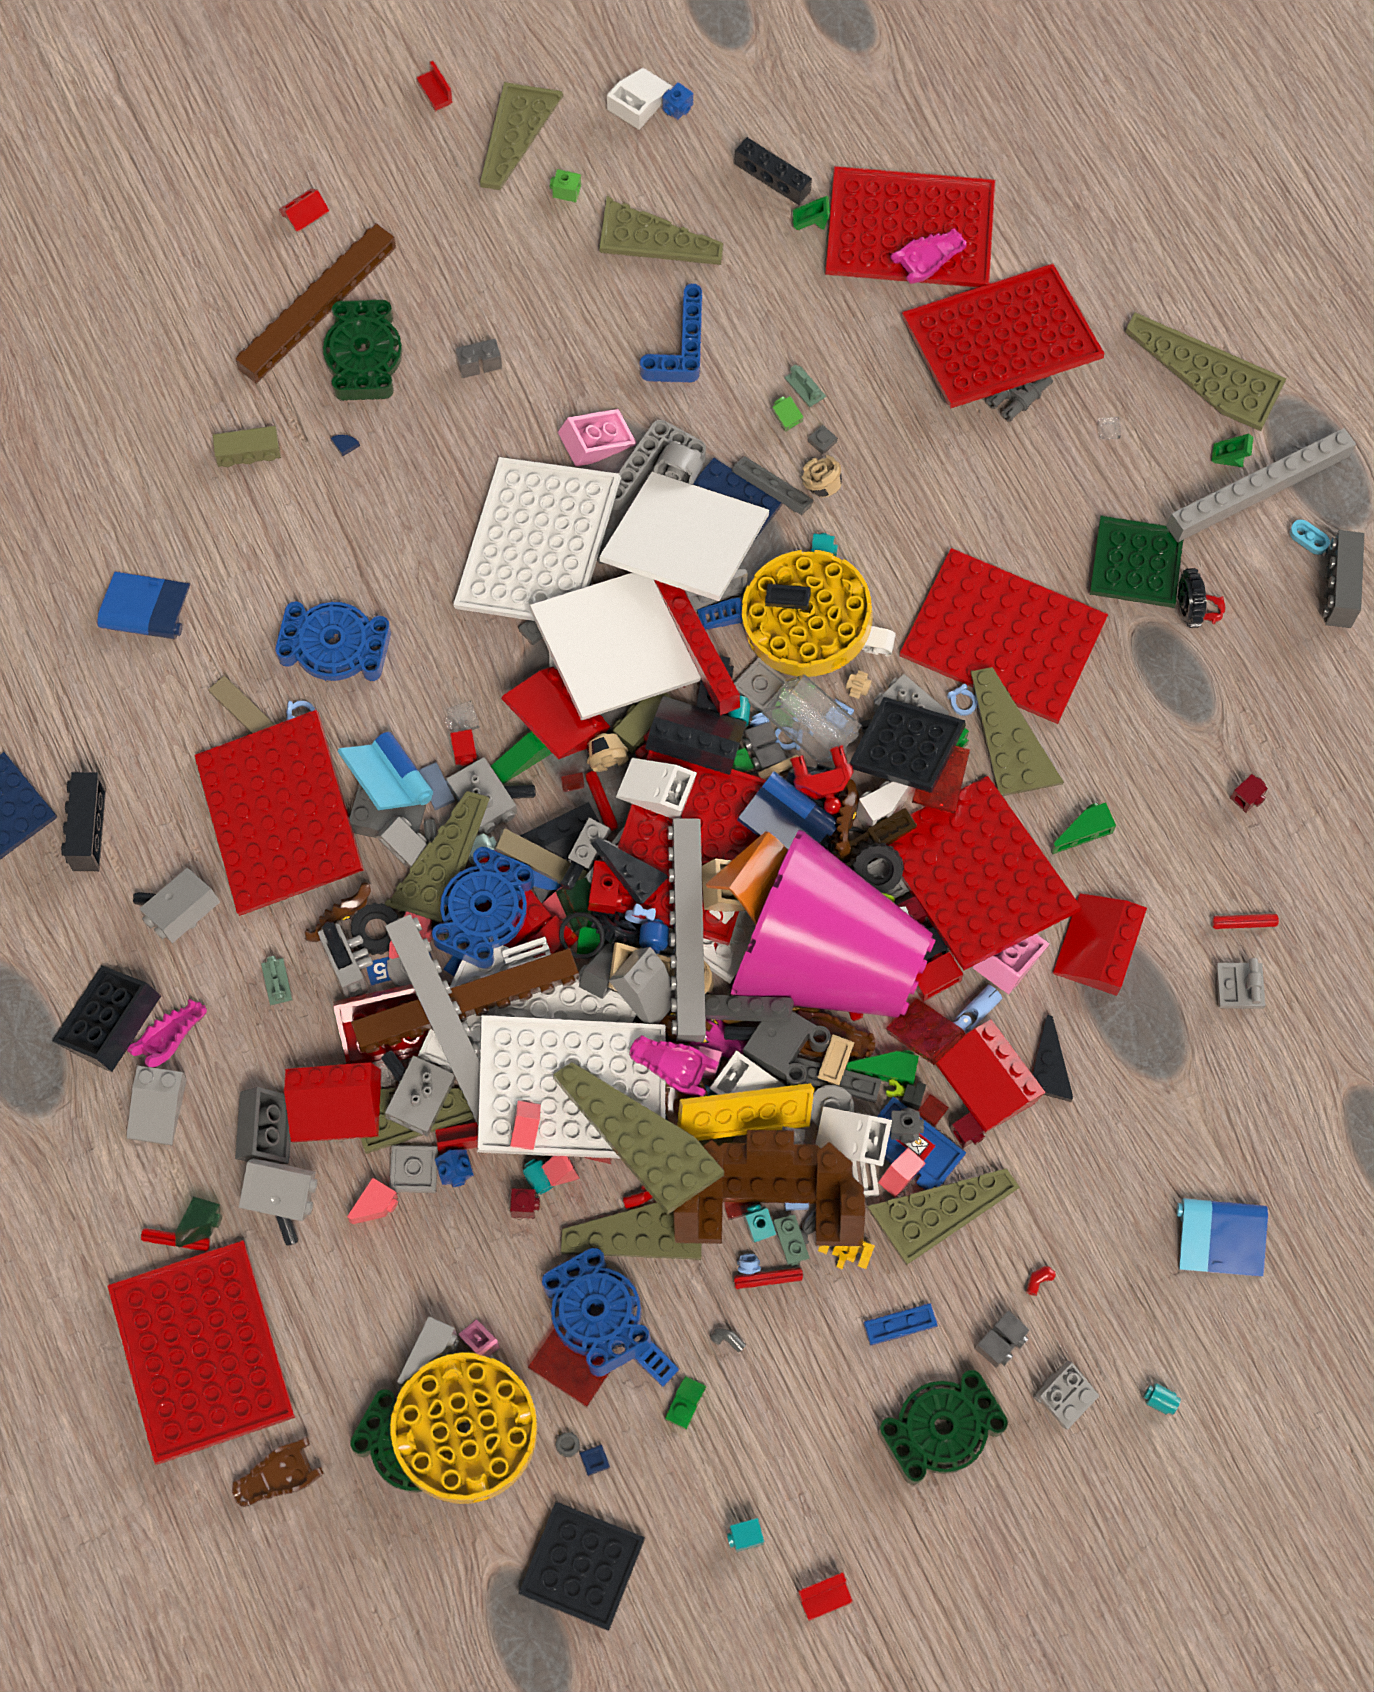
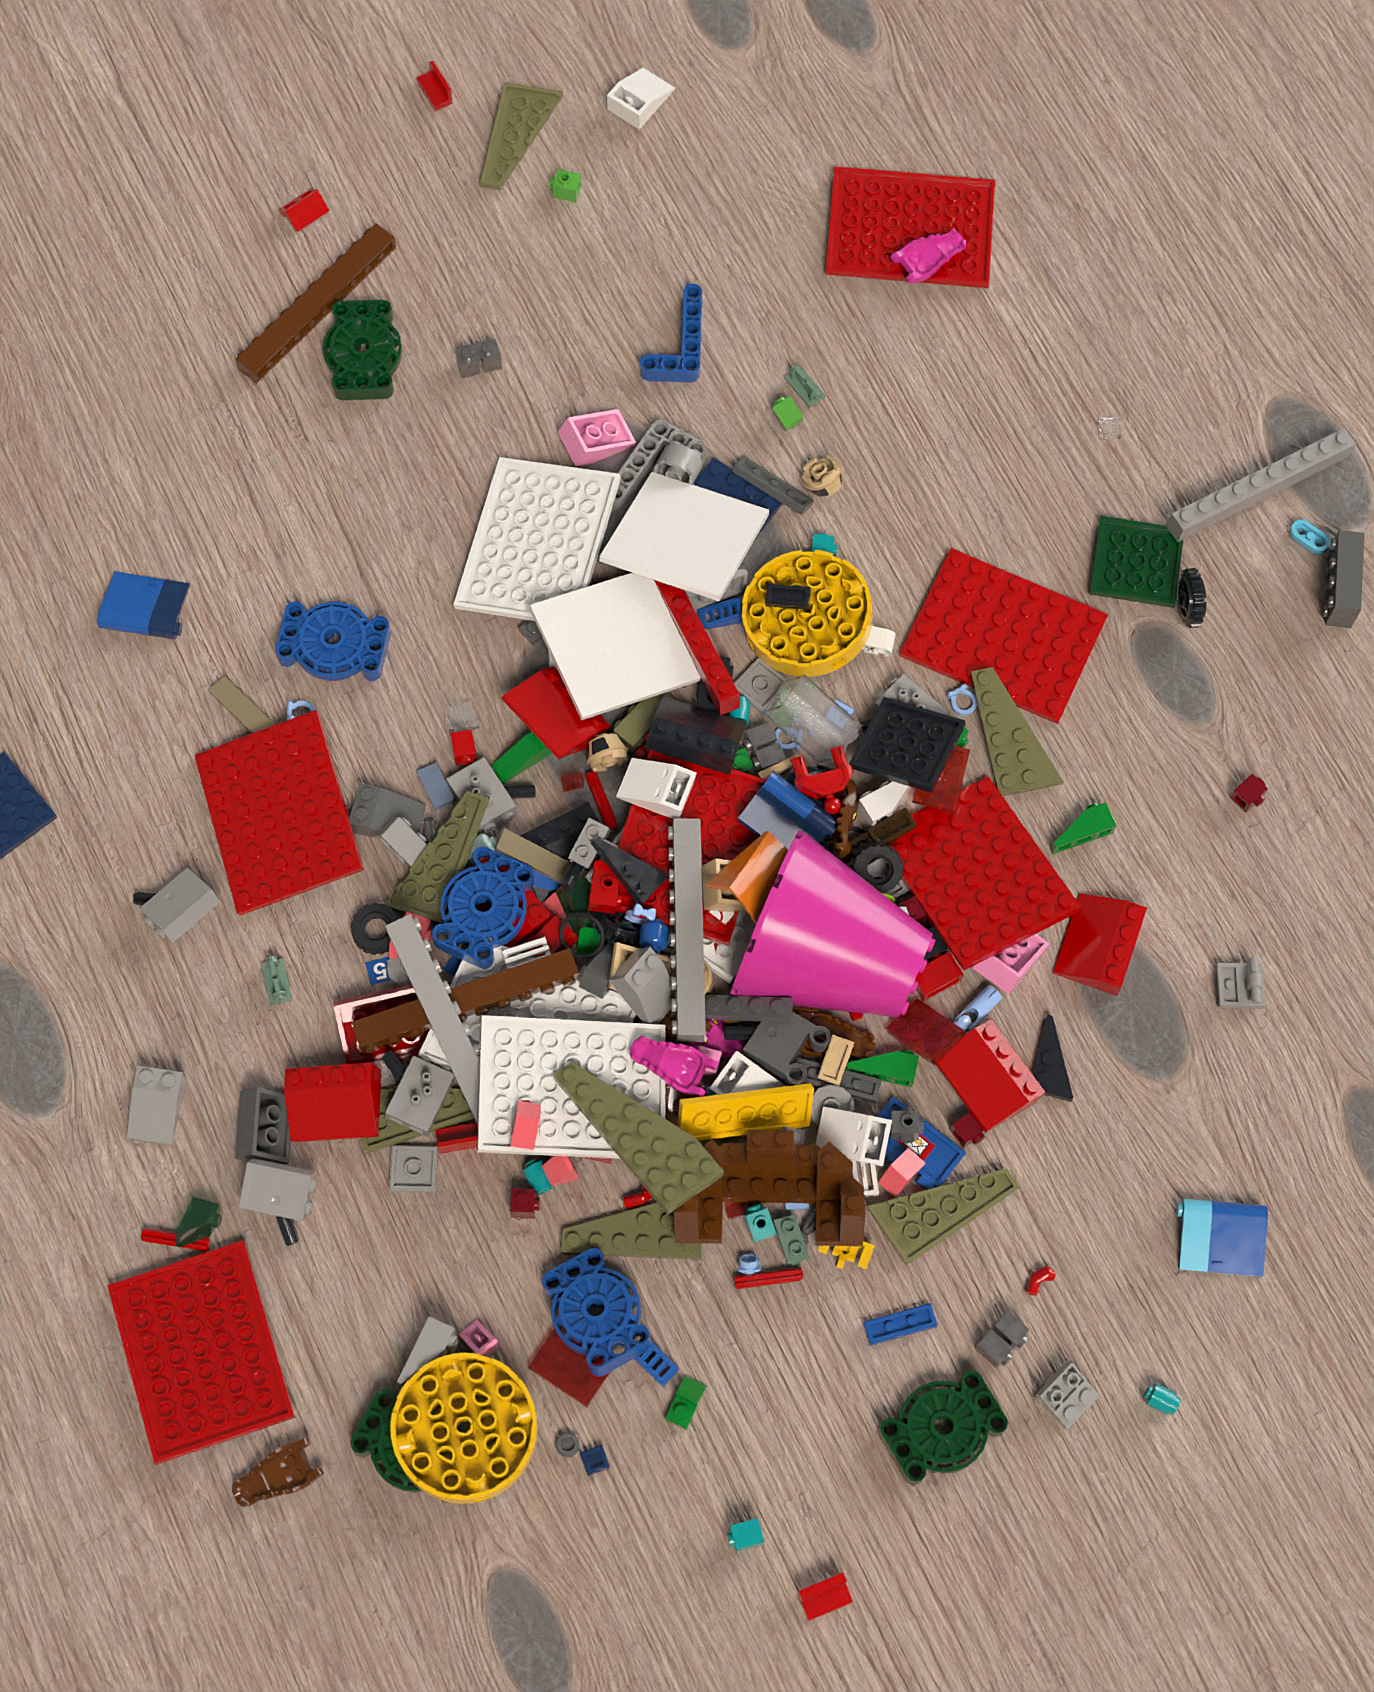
(84, 821): black brick -> none
(107, 1018): black slope -> none
(165, 1036): dark pink animal -> none
(246, 446): olive brick -> none
(341, 912): reddish brown animal -> none
(343, 960): light grey piece -> none
(345, 443): dark blue tile -> none
(373, 1203): coral slope -> none
(387, 773): medium azure door -> none
(454, 1167): blue brick -> none
(582, 1566): black plate -> none
(647, 235): olive wing -> none
(677, 101): blue brick -> none
(729, 1336): dark grey arm -> none
(759, 719): light blue plate -> none
(772, 171): black brick -> none
(812, 213): green slope -> none
(822, 439): dark grey plate -> none
(858, 684): tan gear -> none
(911, 1095): pearl dark grey piece -> none
(933, 1110): clear red tile -> none
(1002, 335): red plate -> none
(1020, 397): dark grey pin -> none
(1215, 617): red piece -> none
(1222, 379): olive wing -> none
(1233, 450): green slope -> none
(1245, 921): red axle -> none

